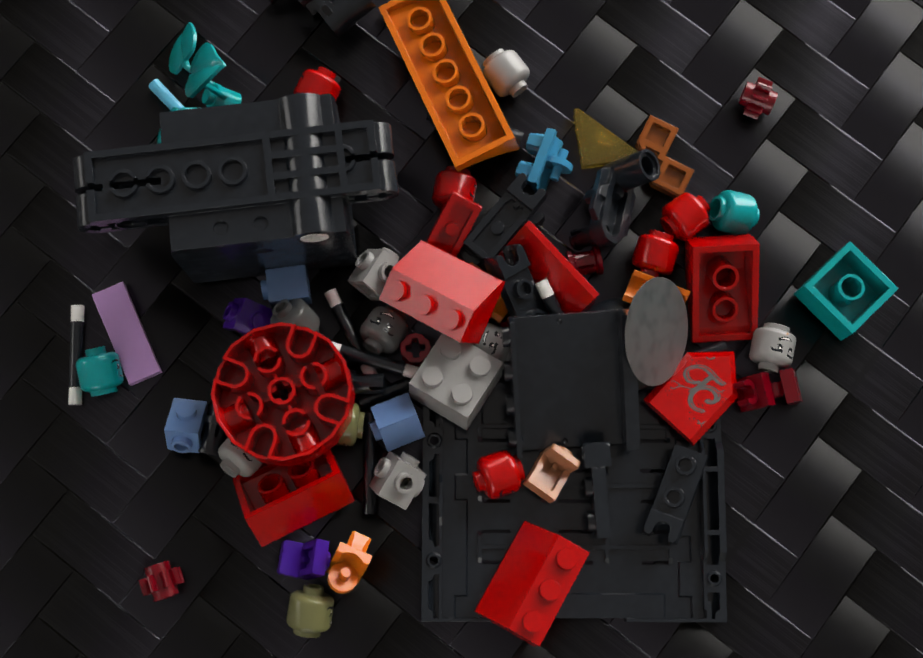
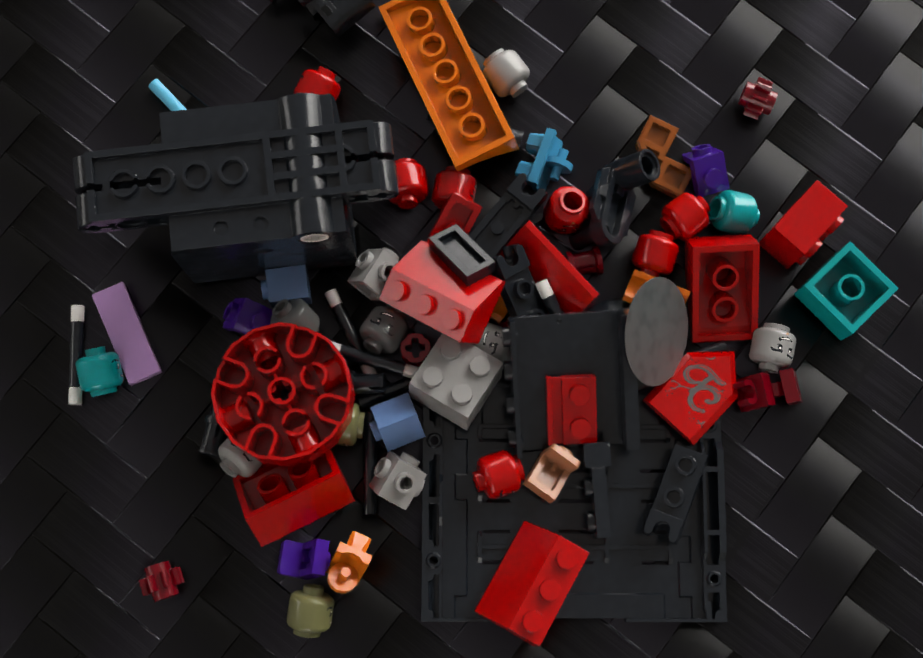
(185, 425): medium blue bracket -> none
(203, 69): teal plant -> none
(411, 183): none -> red head
(462, 254): none -> tile
(566, 210): none -> red head
(571, 409): none -> red plate
(596, 143): clear yellow tile -> none
(707, 169): none -> dark purple bracket
(804, 226): none -> red brick

